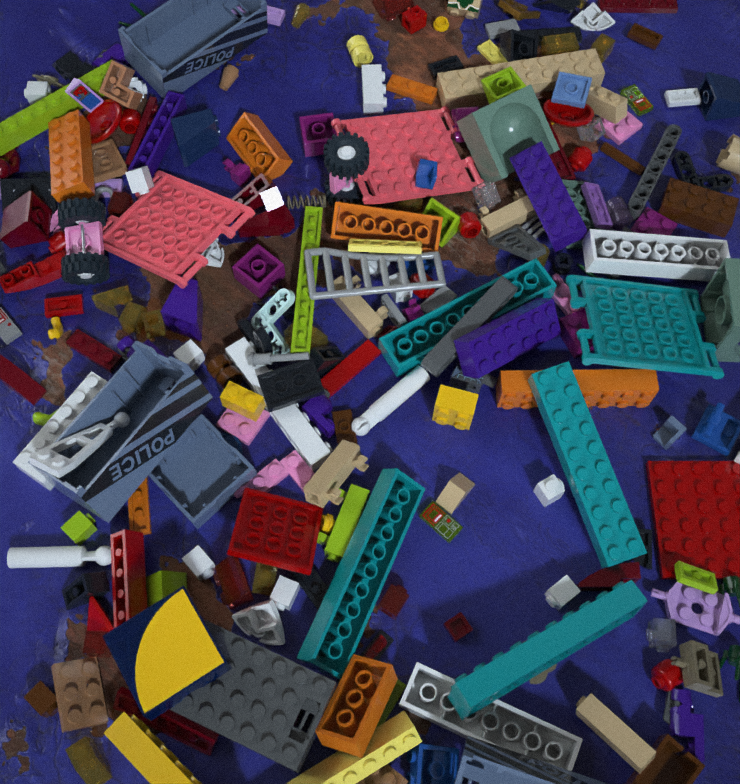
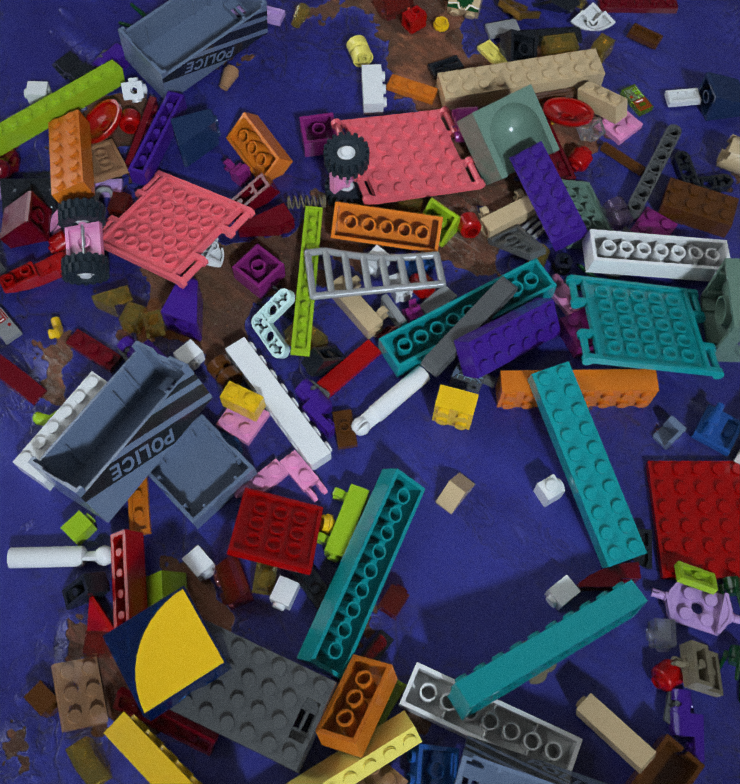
(50, 79): dark tan plate -> none
(59, 465): white plate -> none
(64, 306): red plate -> none
(83, 95): slope -> none
(117, 85): nougat brick -> none
(140, 180): white brick -> none
(258, 337): black beam -> none
(262, 622): white brick -> none
(268, 358): light grey pin -> none
(271, 198): slope -> none
(290, 385): black plate -> none
(333, 472): tan brick -> none
(385, 246): light yellow tile -> none
(426, 174): blue panel -> none
(441, 522): clear neon green tile -> none
(458, 627): dark red plate -> none
(486, 194): clear brick -> none
(501, 84): lime slope -> none
(571, 89): medium blue plate -> none
(596, 206): medium lavender plate -> none

